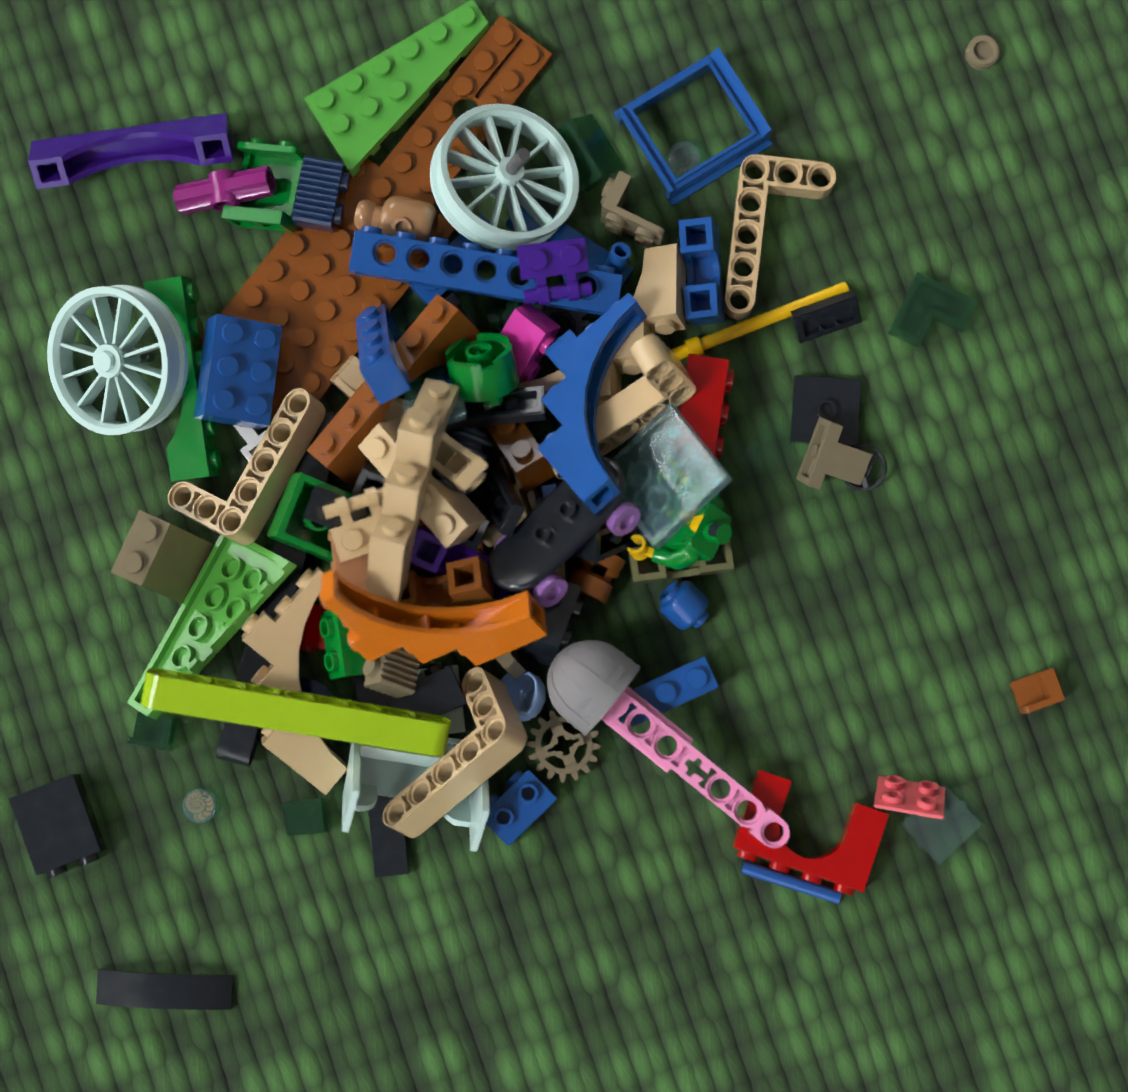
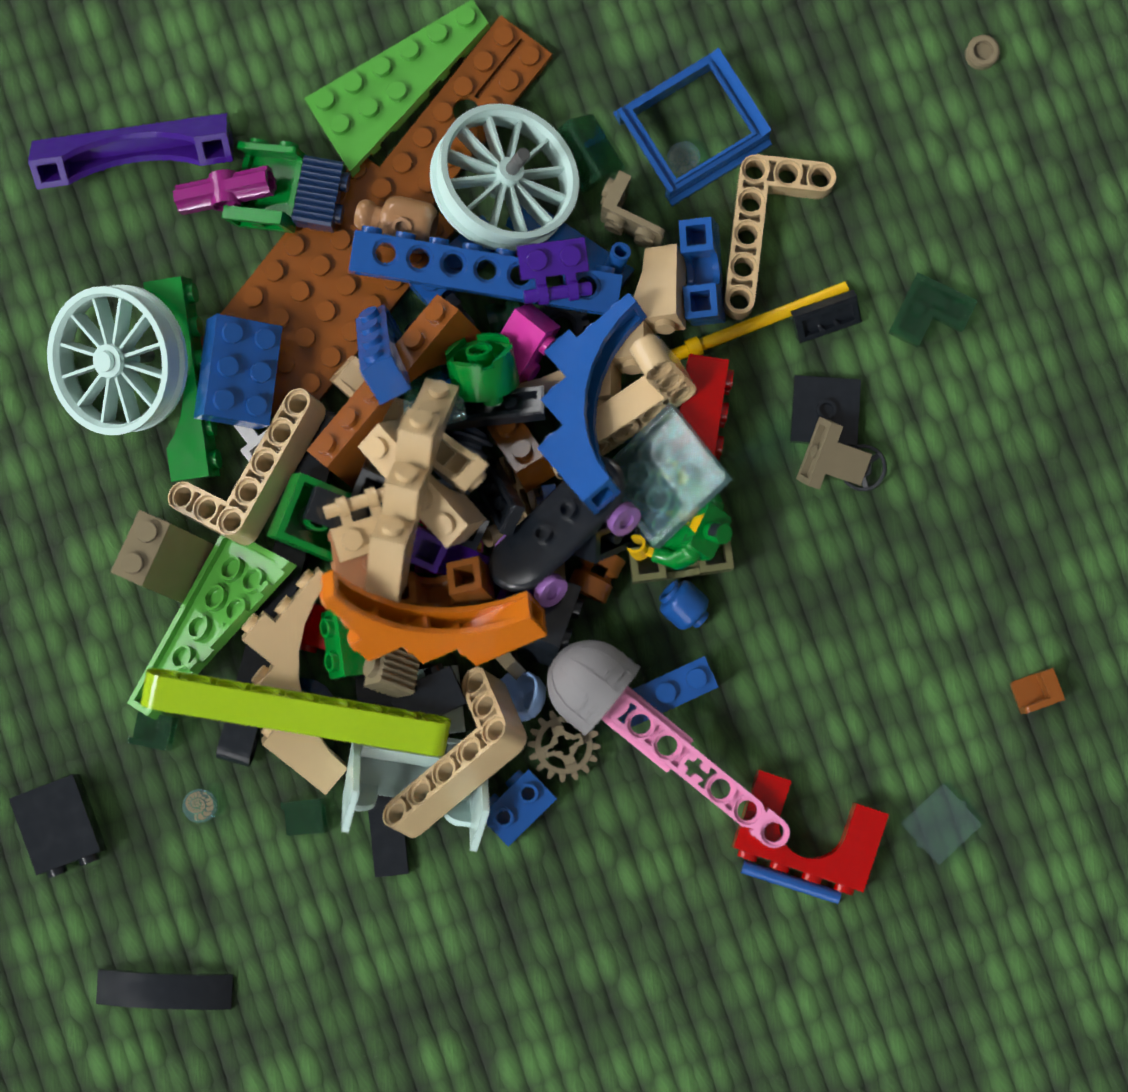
(910, 797): coral hinge -> none

